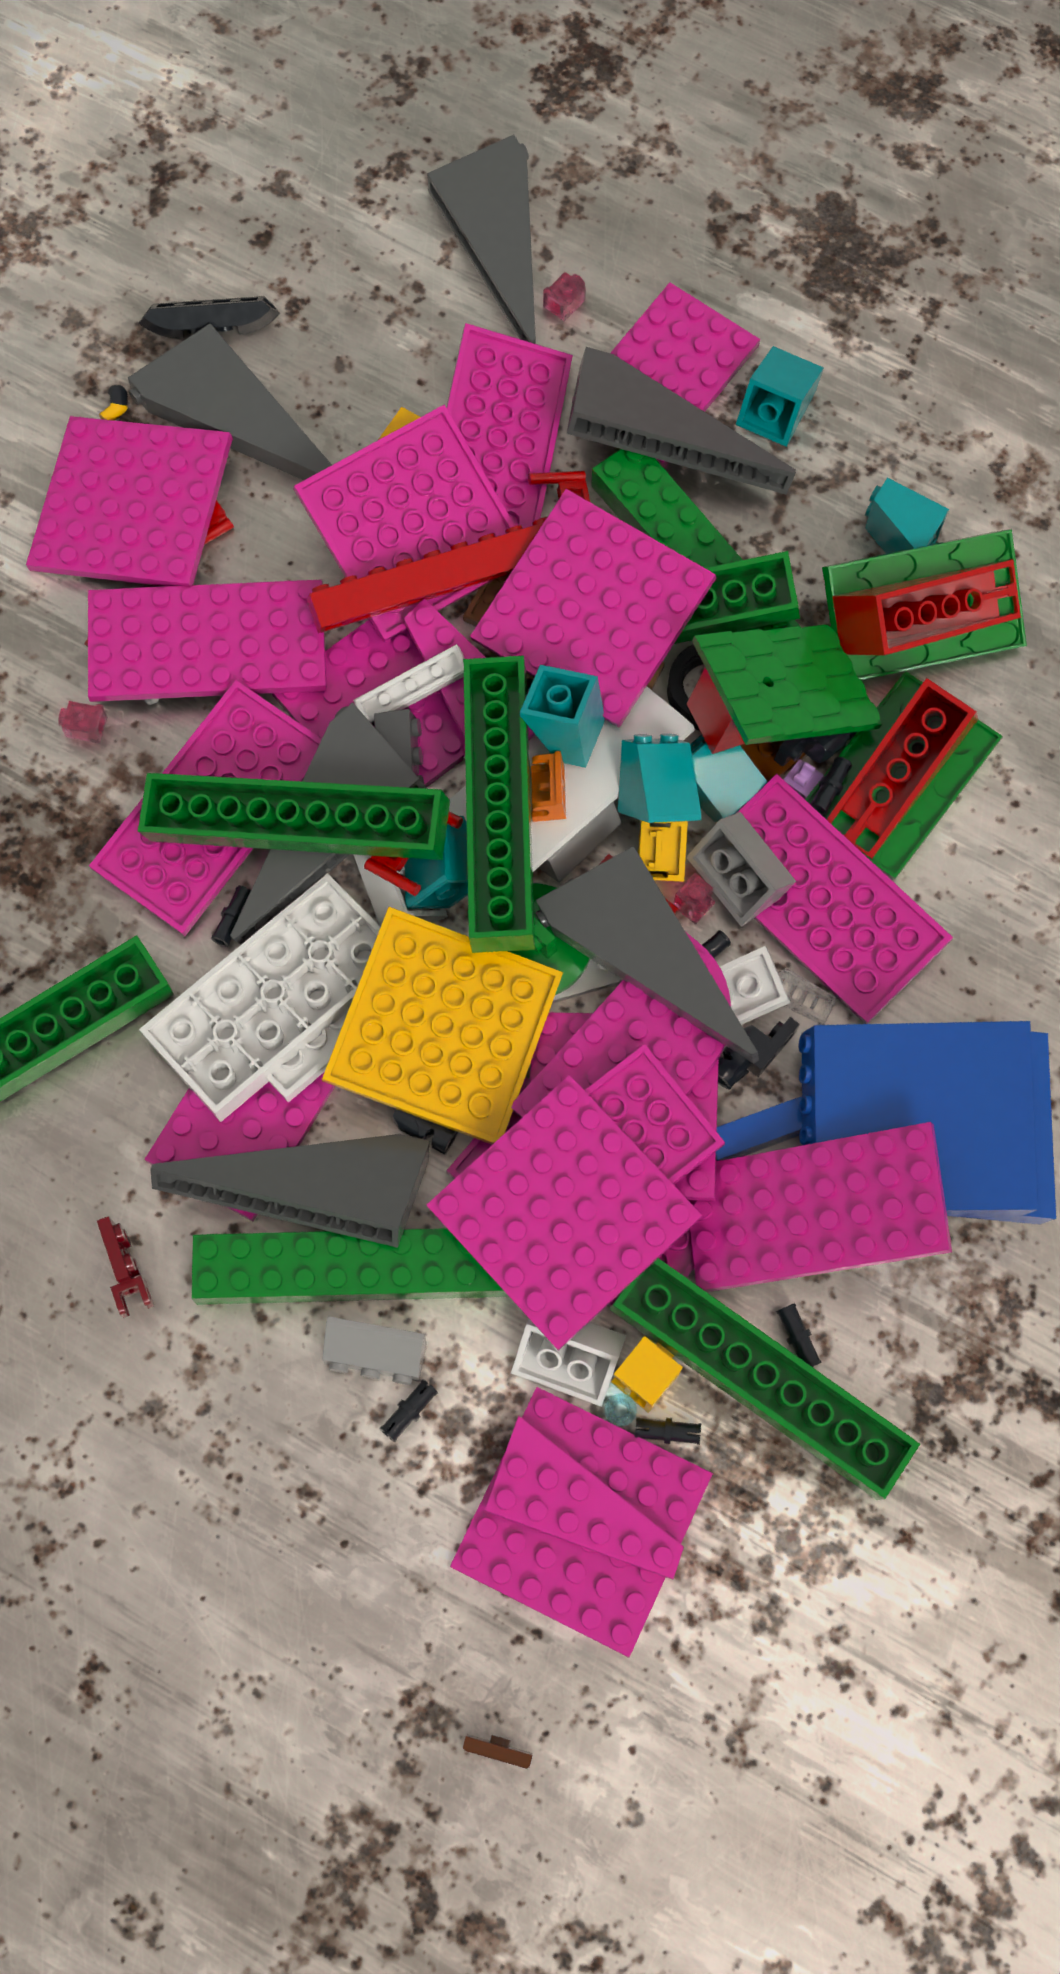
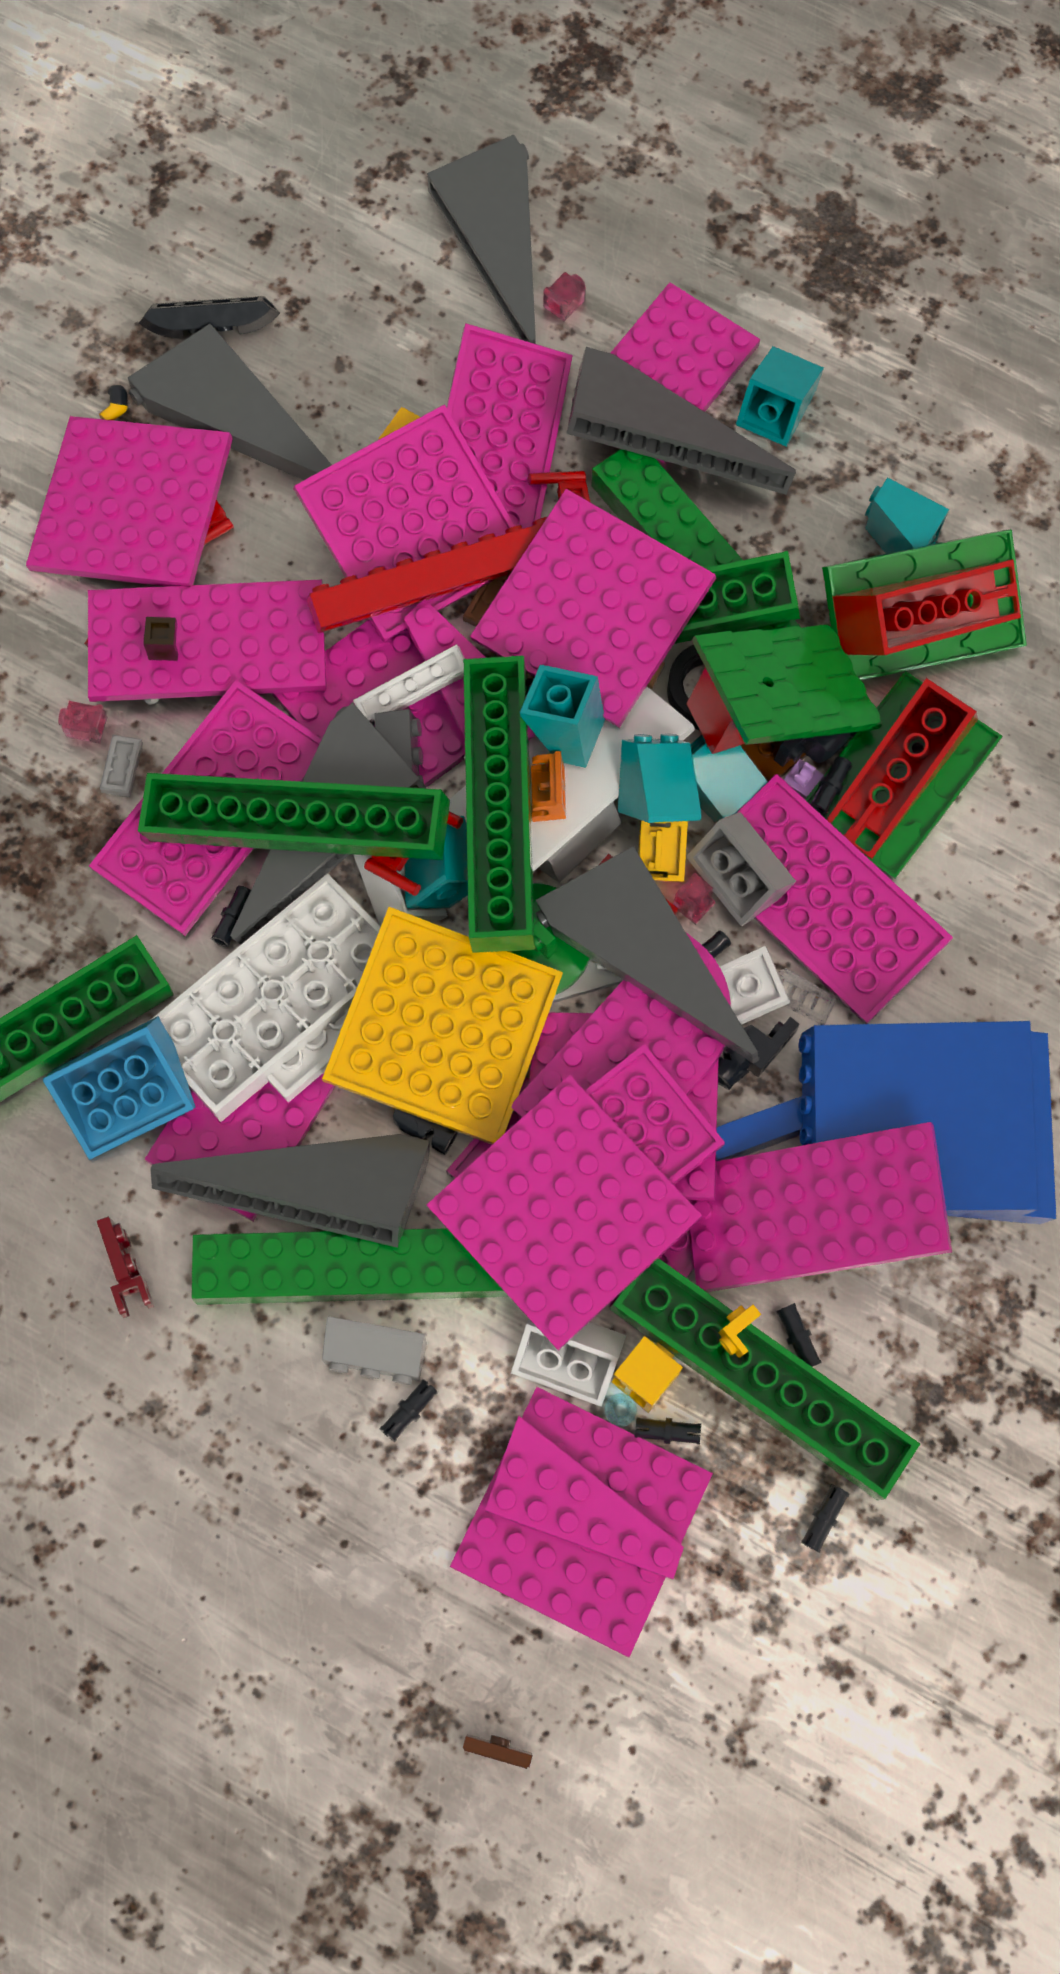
(121, 765): none -> light grey plate
(121, 1088): none -> dark azure slope
(161, 638): none -> dark brown panel
(738, 1320): none -> yellow bracket
(825, 1518): none -> black pin

